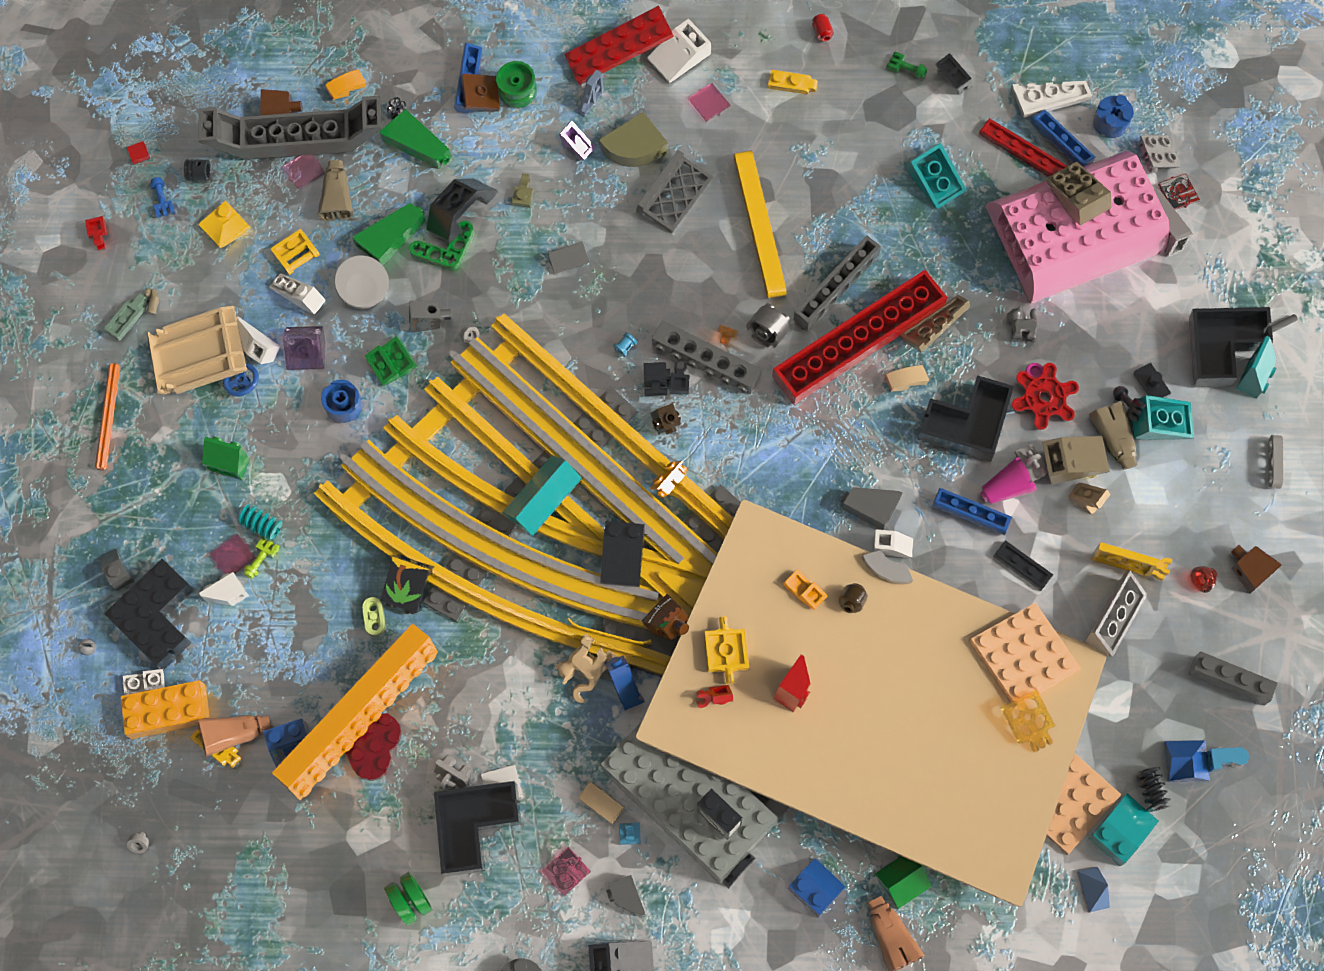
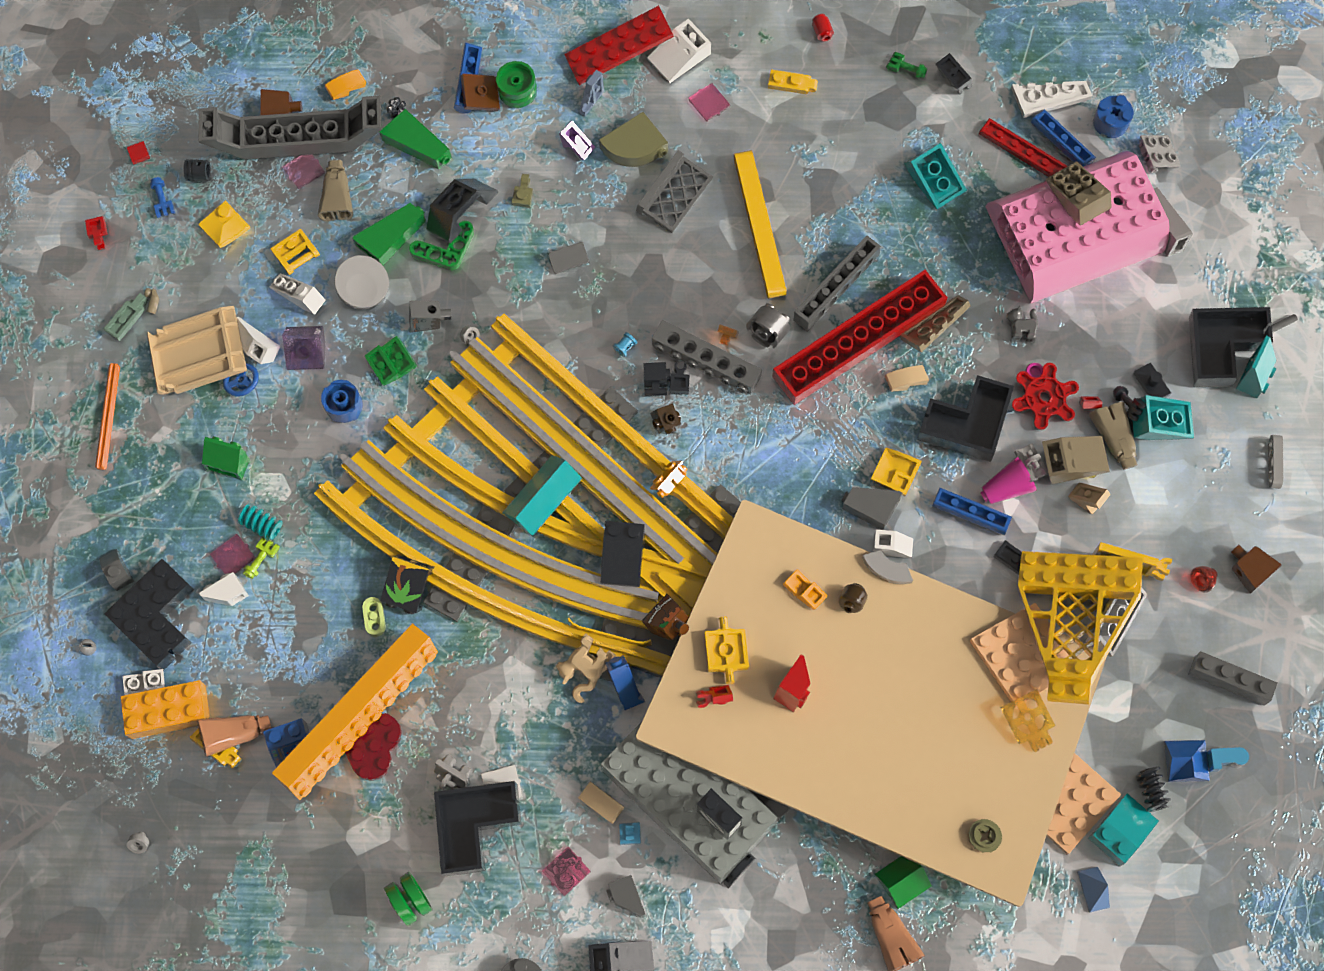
(816, 887): blue slope -> none
(896, 470): none -> yellow plate
(994, 836): none -> olive gear
(1090, 402): none -> red tile
(1090, 579): none -> yellow wing
(1179, 191): piece -> none

